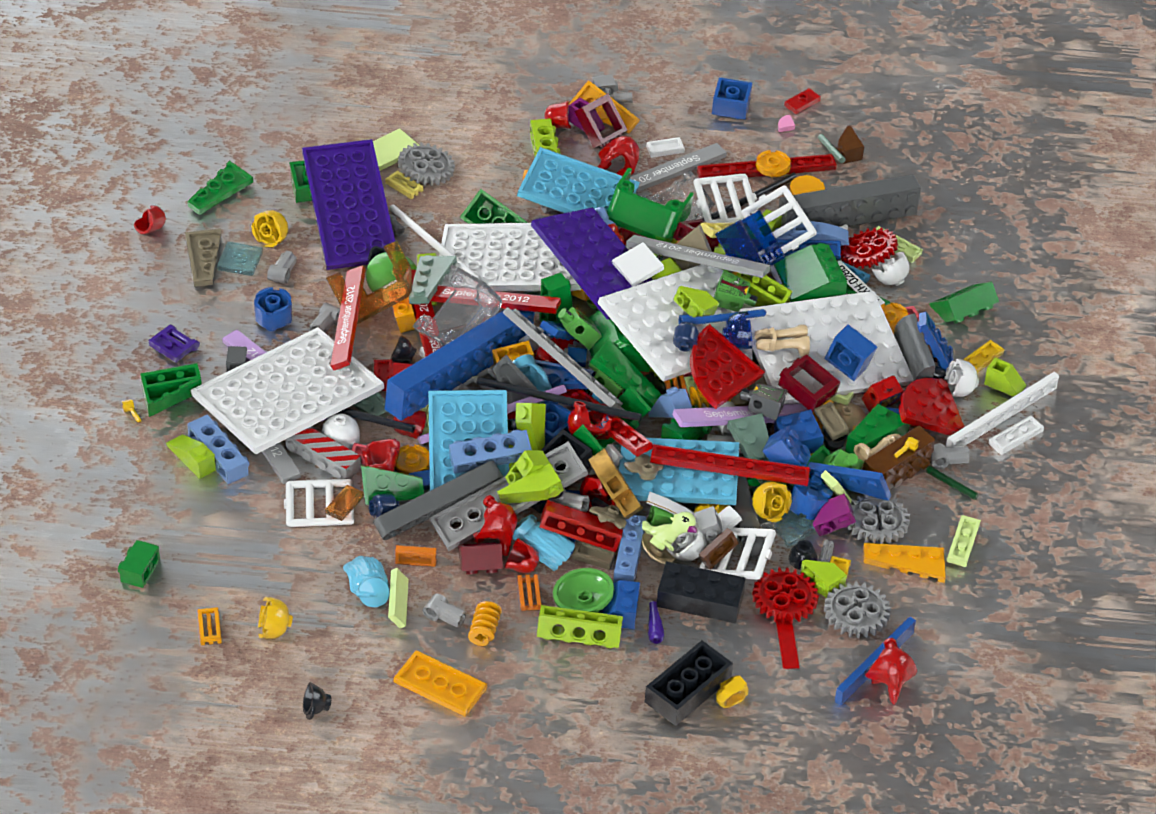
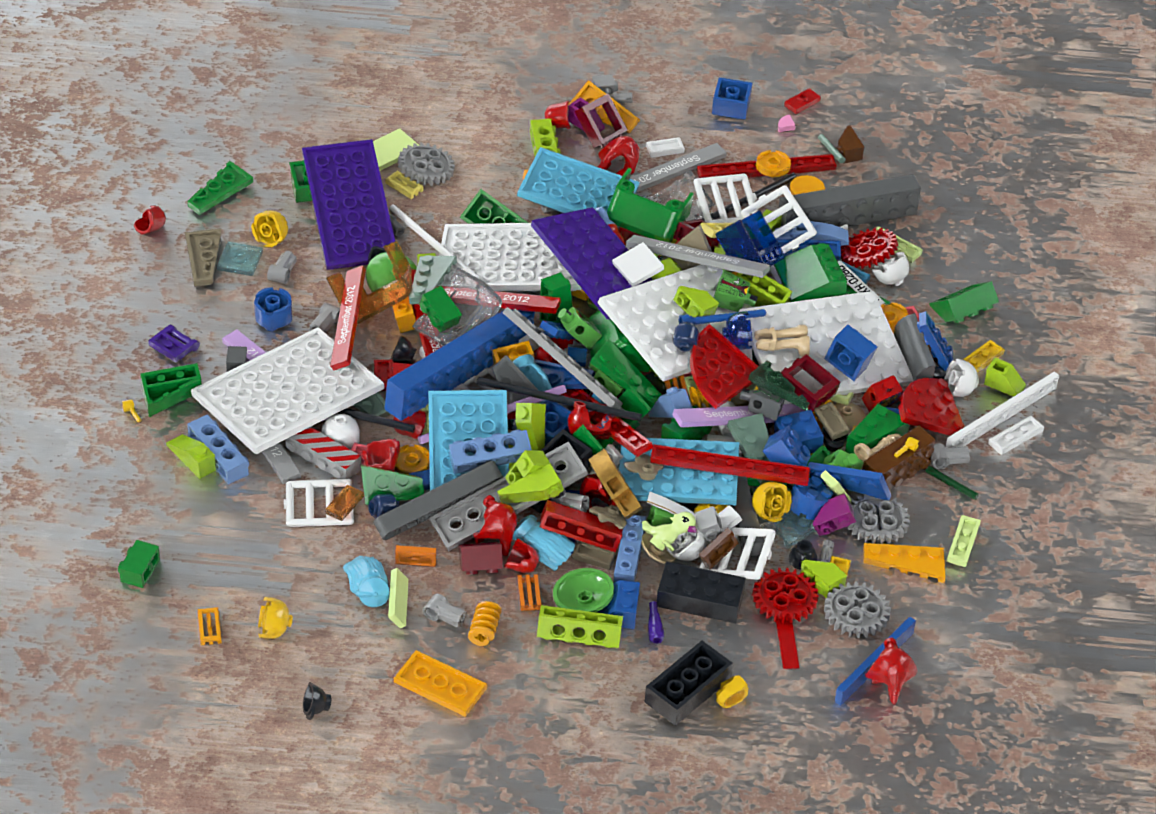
(440, 309): none -> green brick
(779, 386): none -> clear green wing

